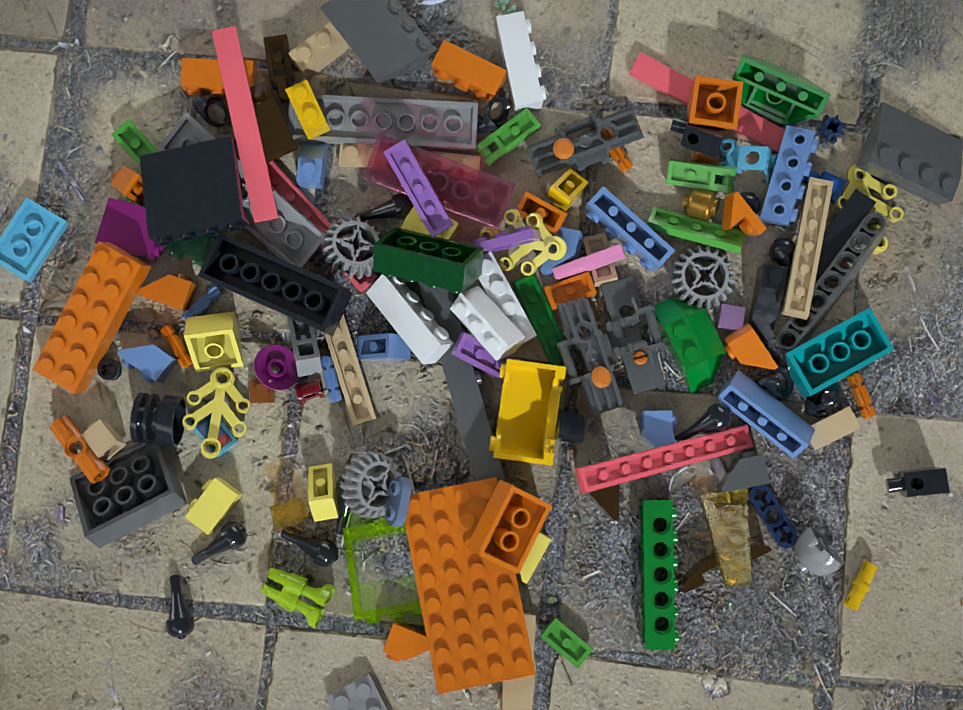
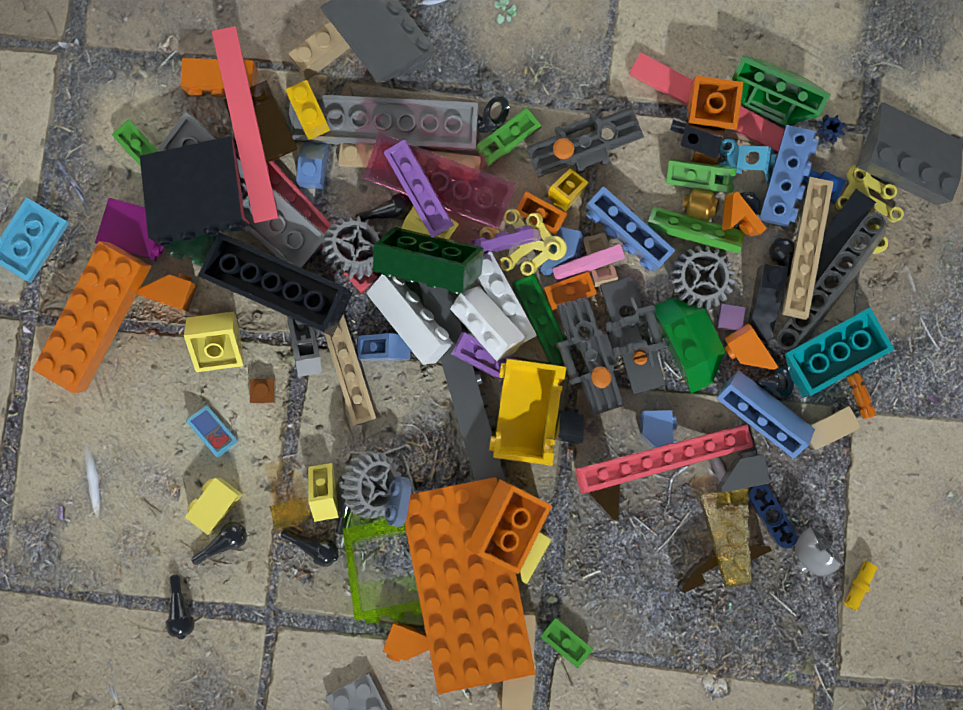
(70, 437): orange piece -> none
(101, 369): black bush -> none
(103, 439): tan brick -> none
(129, 184): orange slope -> none
(131, 495): dark grey slope -> none
(150, 360): medium blue slope -> none
(157, 419): black wheel -> none
(176, 345): orange axle -> none
(202, 104): black piece -> none
(203, 302): medium blue axle -> none
(217, 408): light yellow plant -> none
(279, 64): dark brown hinge -> none
(282, 360): magenta dish -> none
(290, 595): lime piece -> none
(309, 390): dark red bush -> none
(331, 379): medium blue axle -> none
(468, 71): orange brick -> none
(519, 61): white brick -> none
(618, 154): orange axle -> none
(668, 635): green brick -> none
(716, 418): black piece -> none
(814, 402): black piece -> none
(928, 482): black torso -> none

